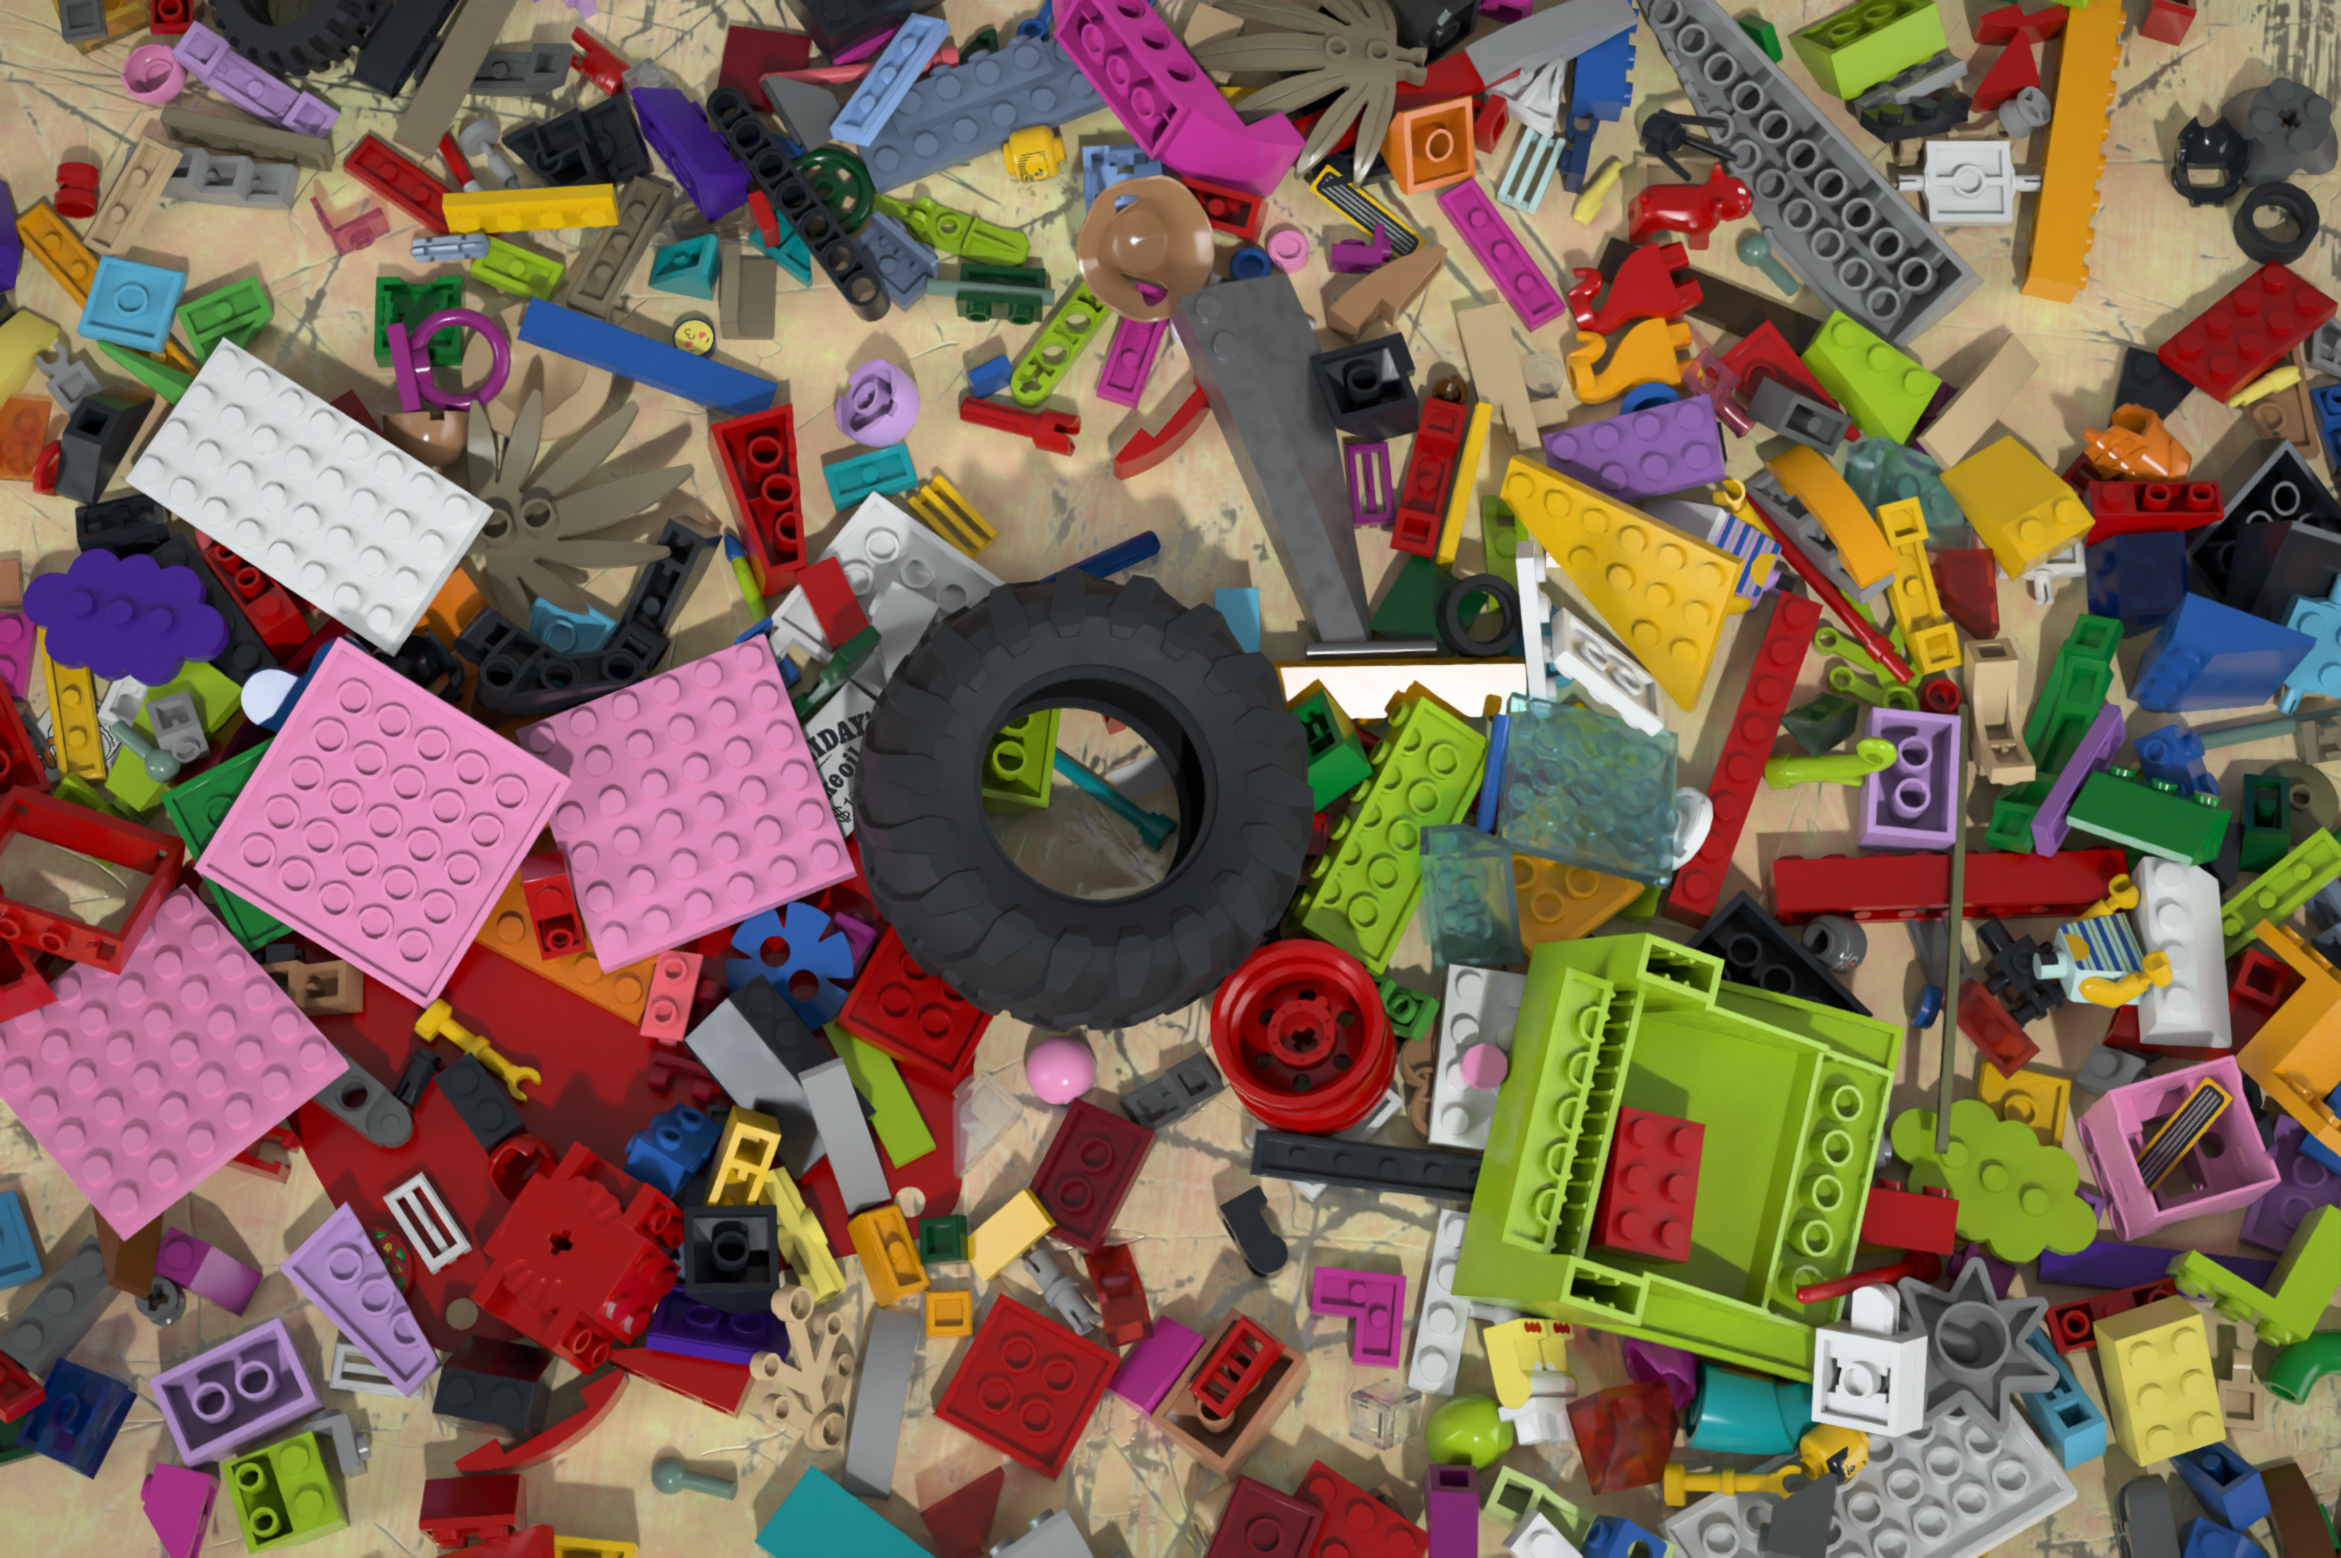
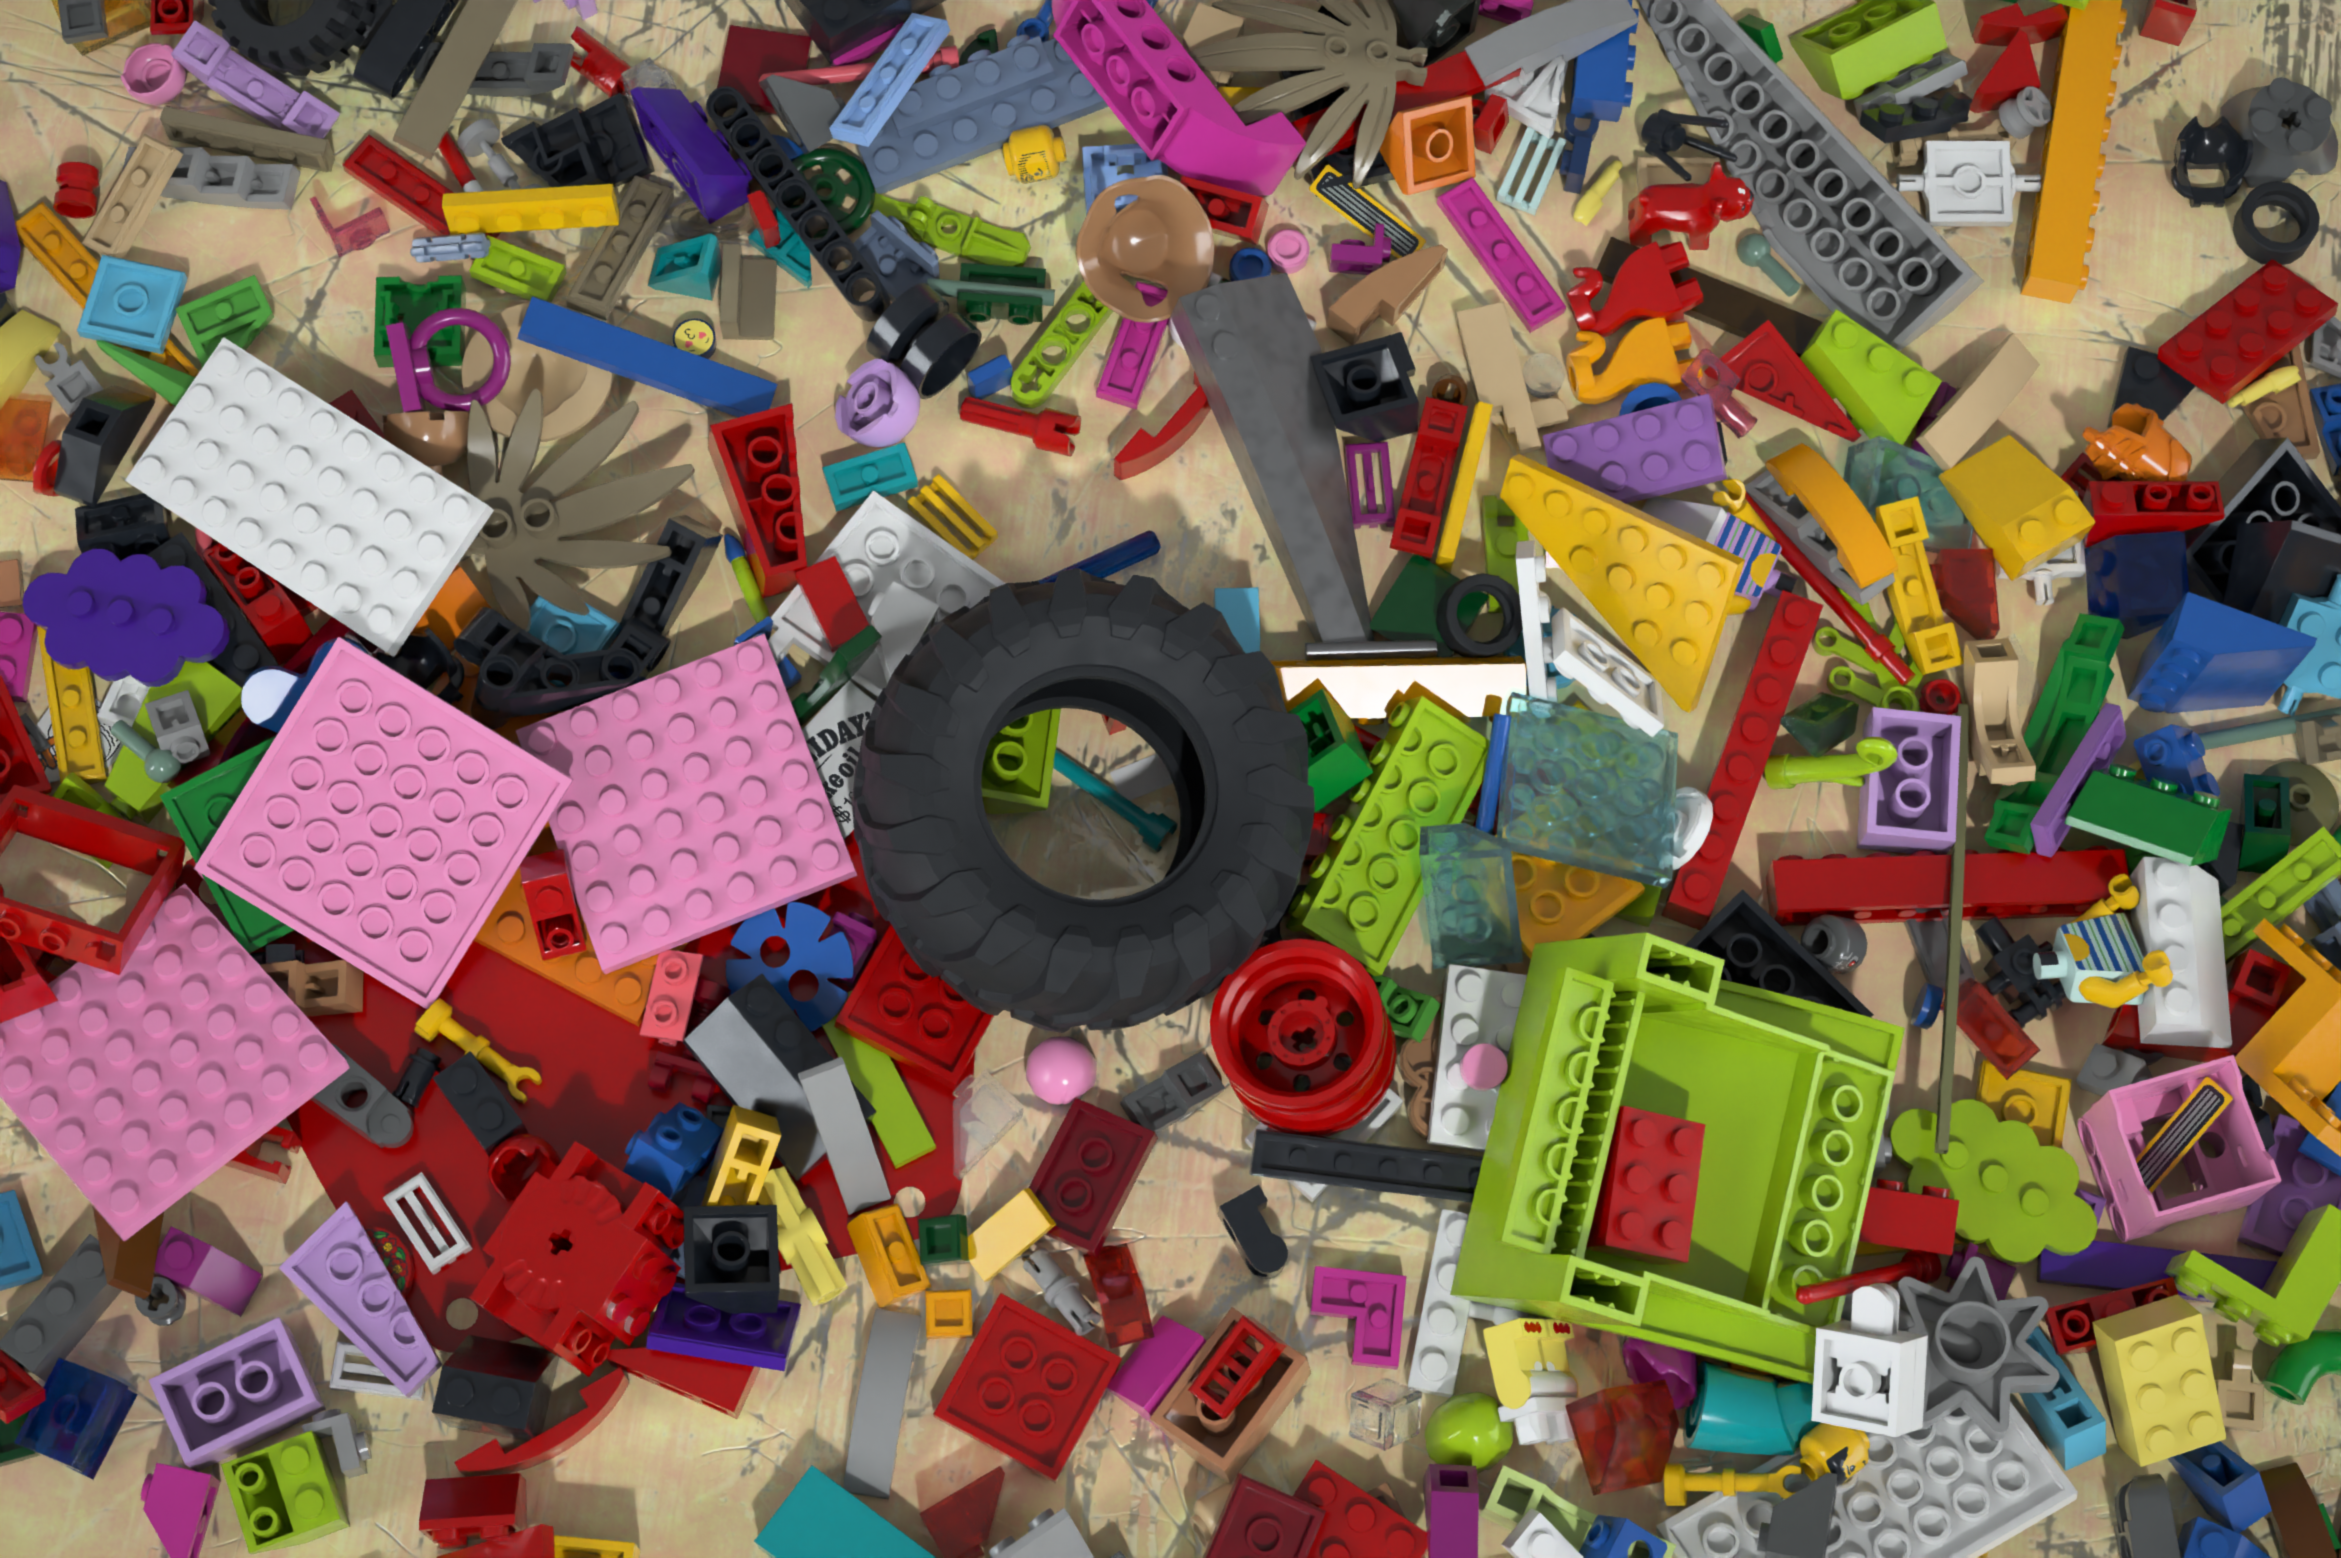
(672, 1475): sand green bar -> none
(821, 1425): tan plant -> none
(924, 339): none -> black wheel
(1798, 416): dark grey slope -> none

